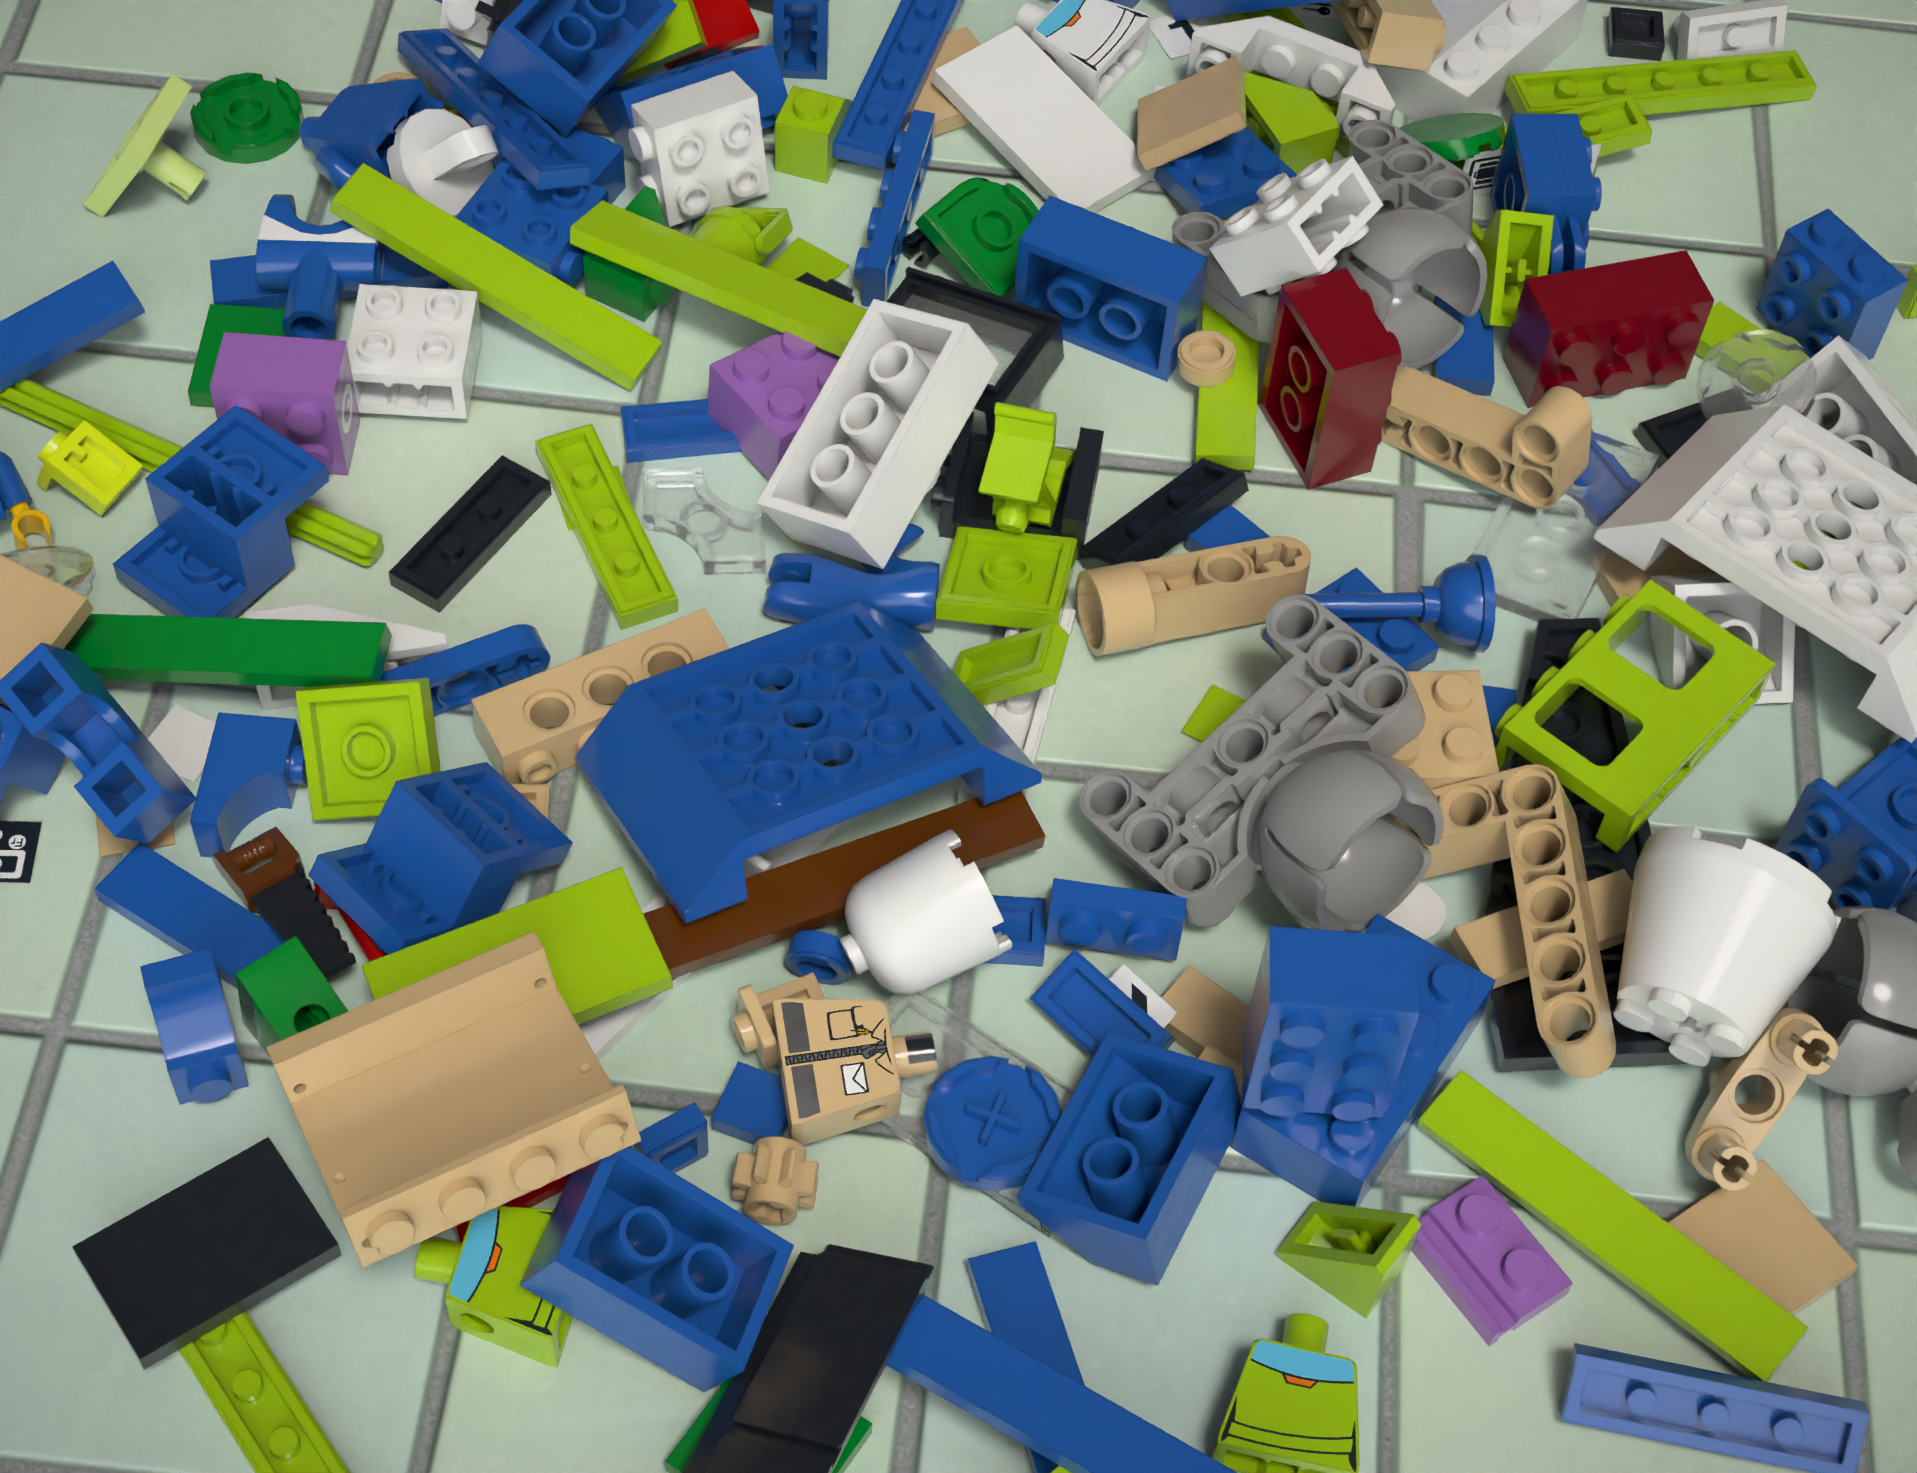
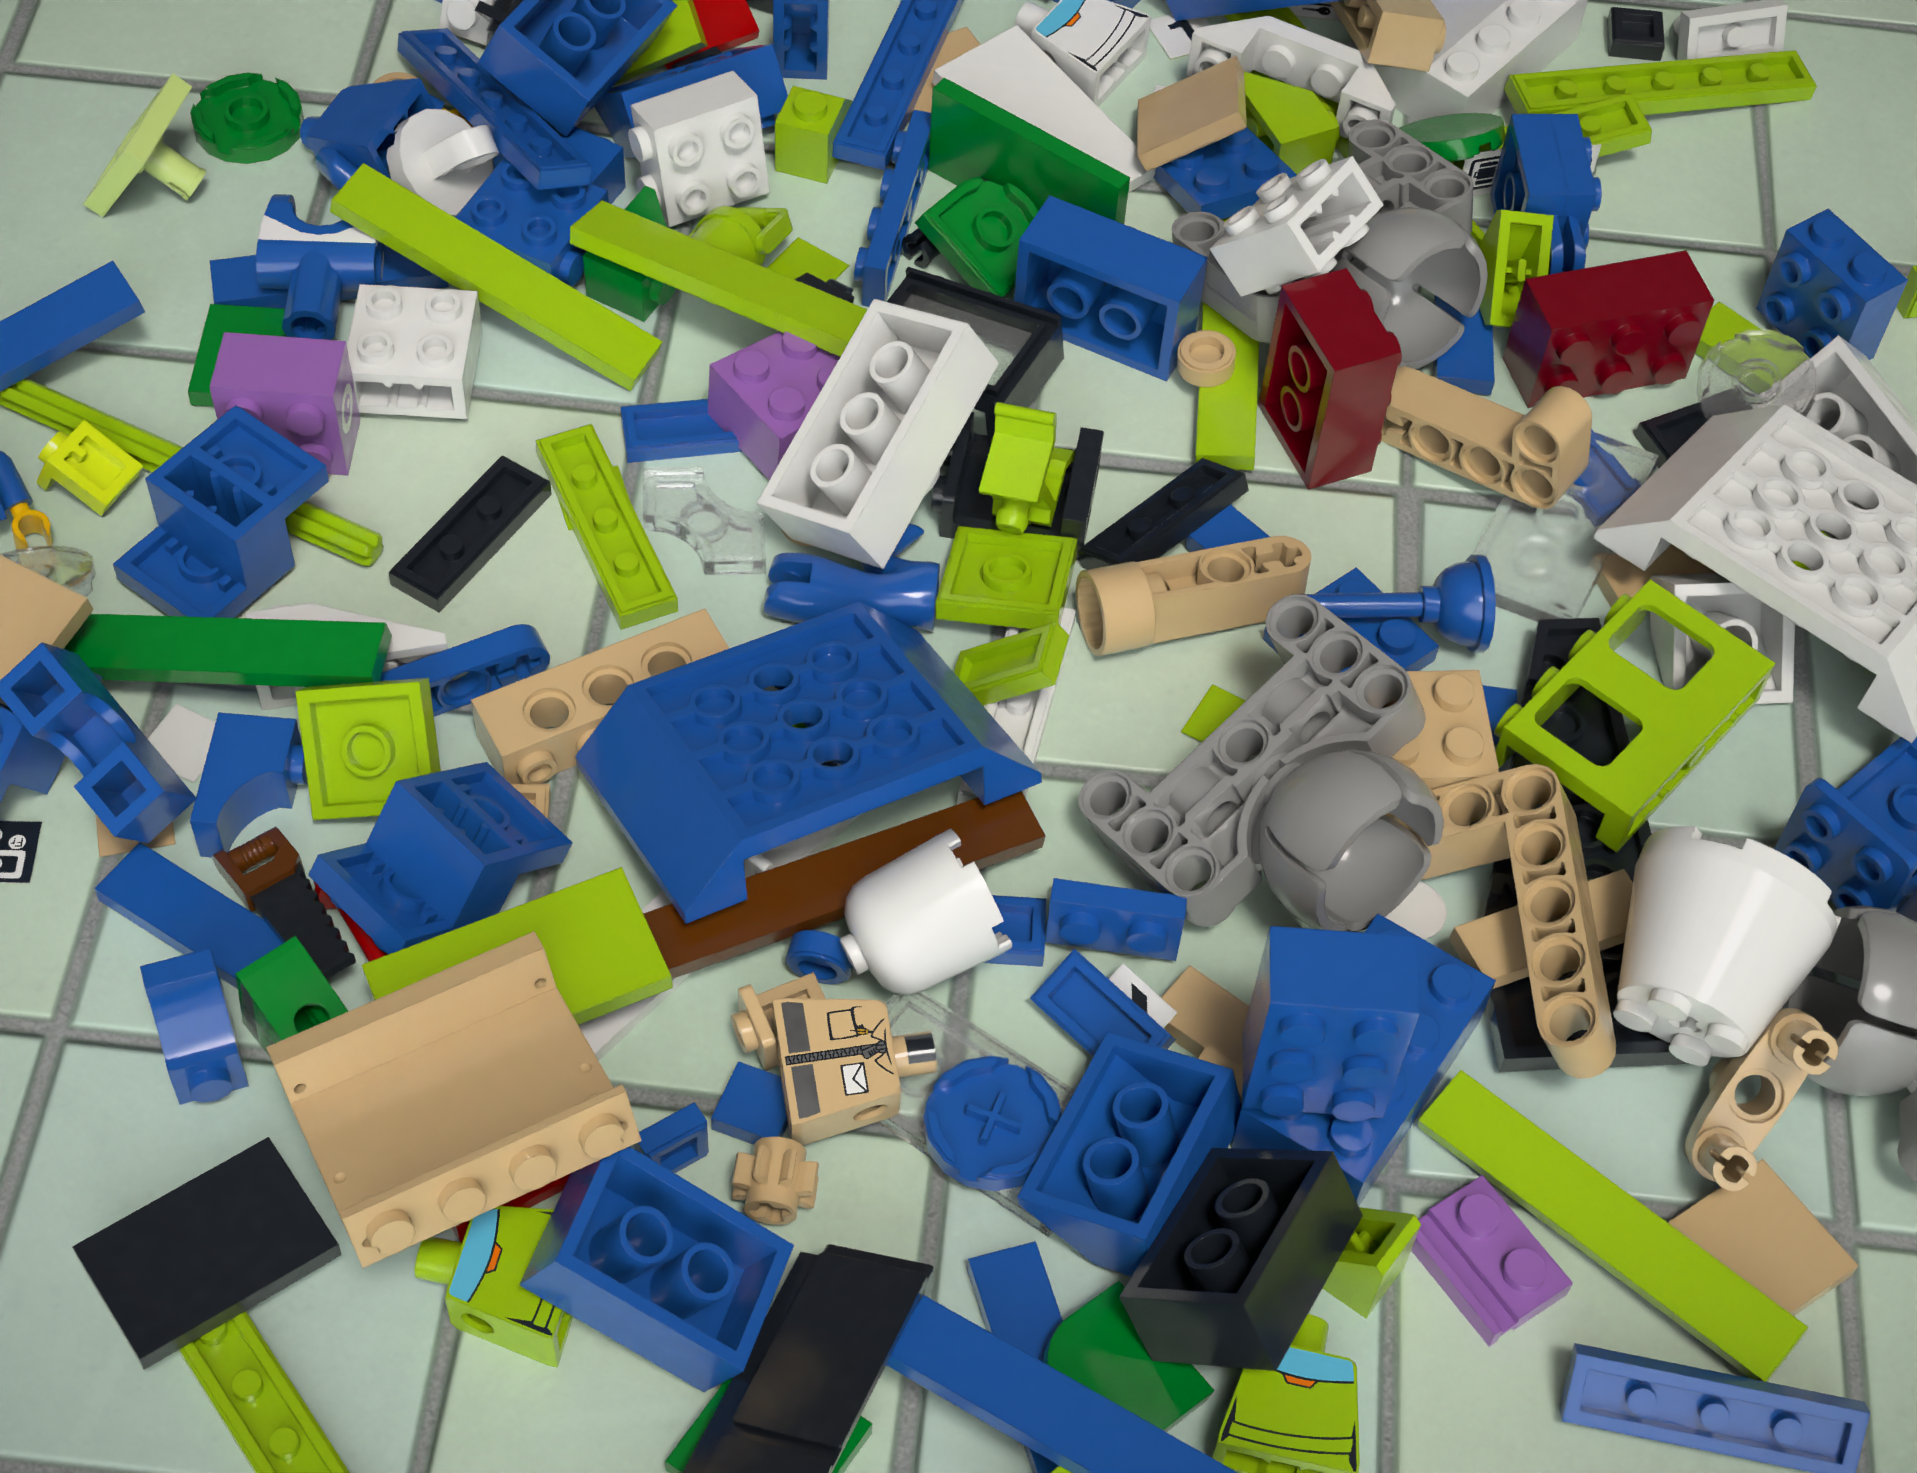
(988, 142): none -> green tile
(1107, 1356): none -> green tile
(1242, 1258): none -> black brick

